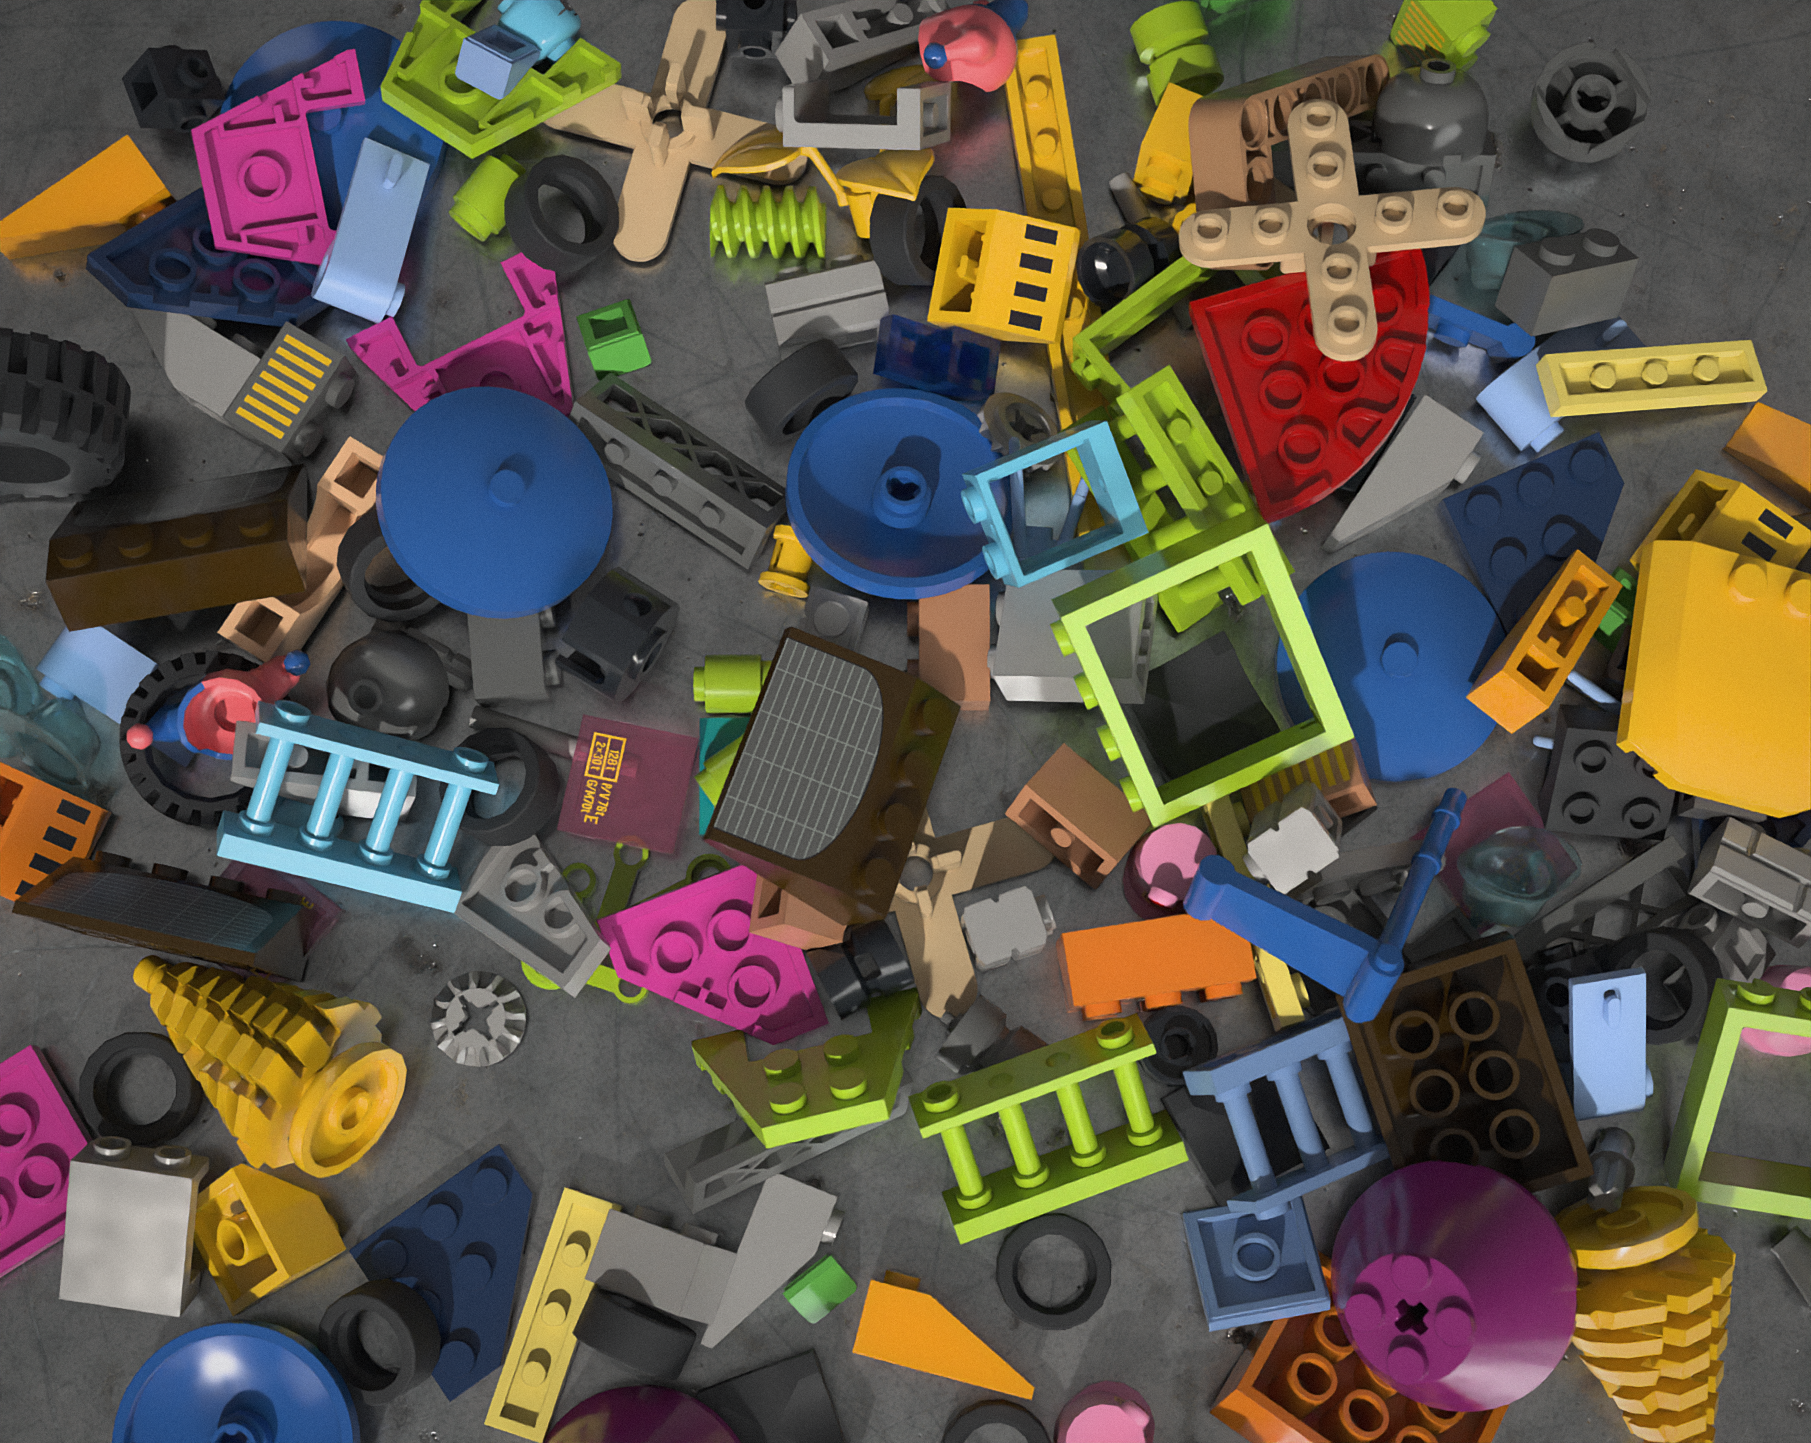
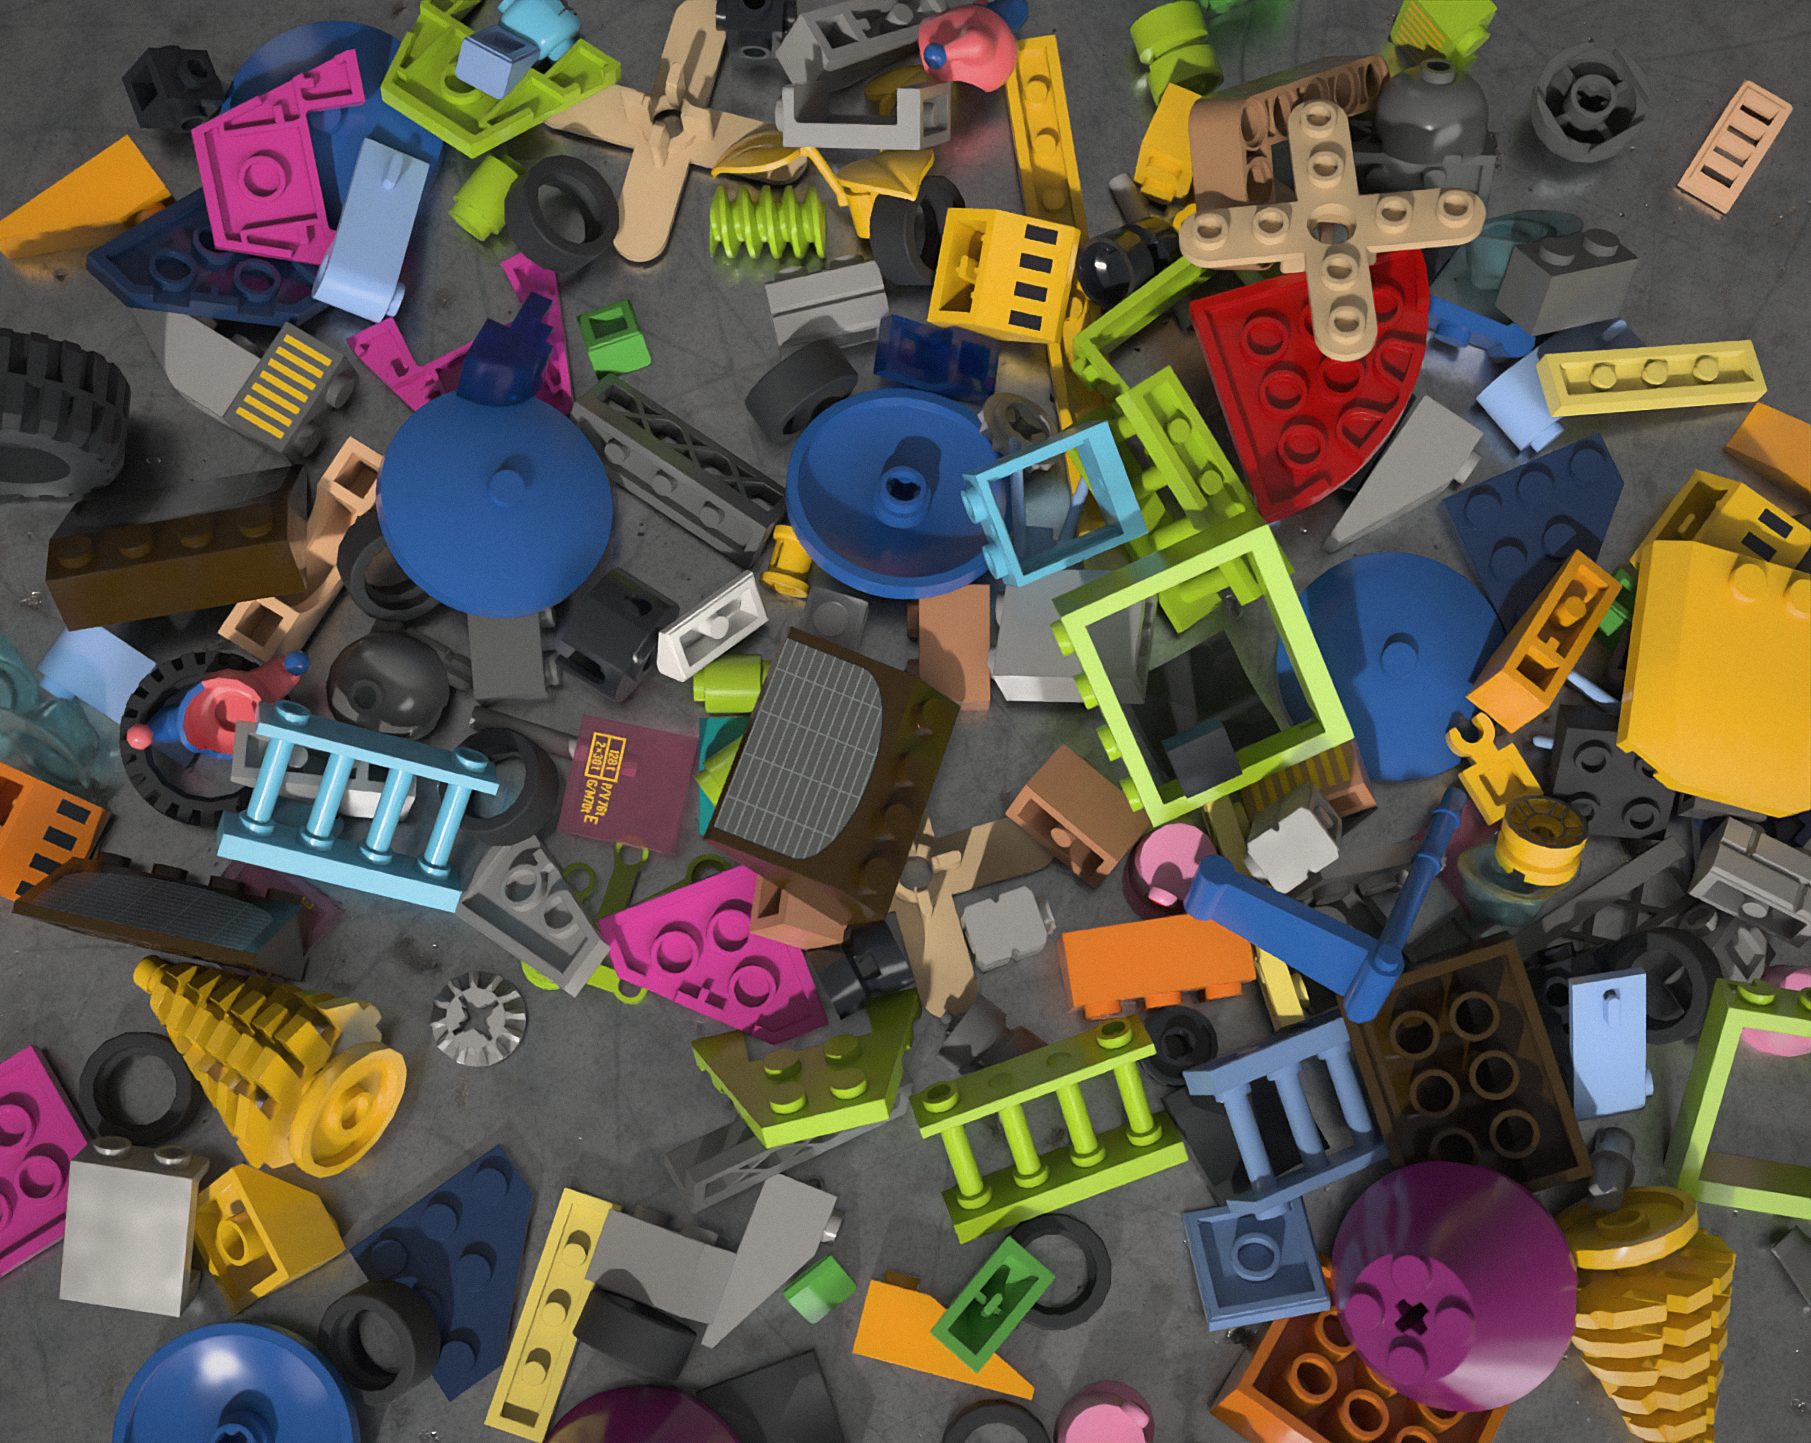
(509, 362): none -> clear blue brick
(711, 628): none -> white slope
(992, 1304): none -> bright green slope
(1202, 757): none -> black tile
(1494, 775): none -> yellow plate
(1541, 839): none -> yellow wheel
(1752, 113): none -> light nougat slope

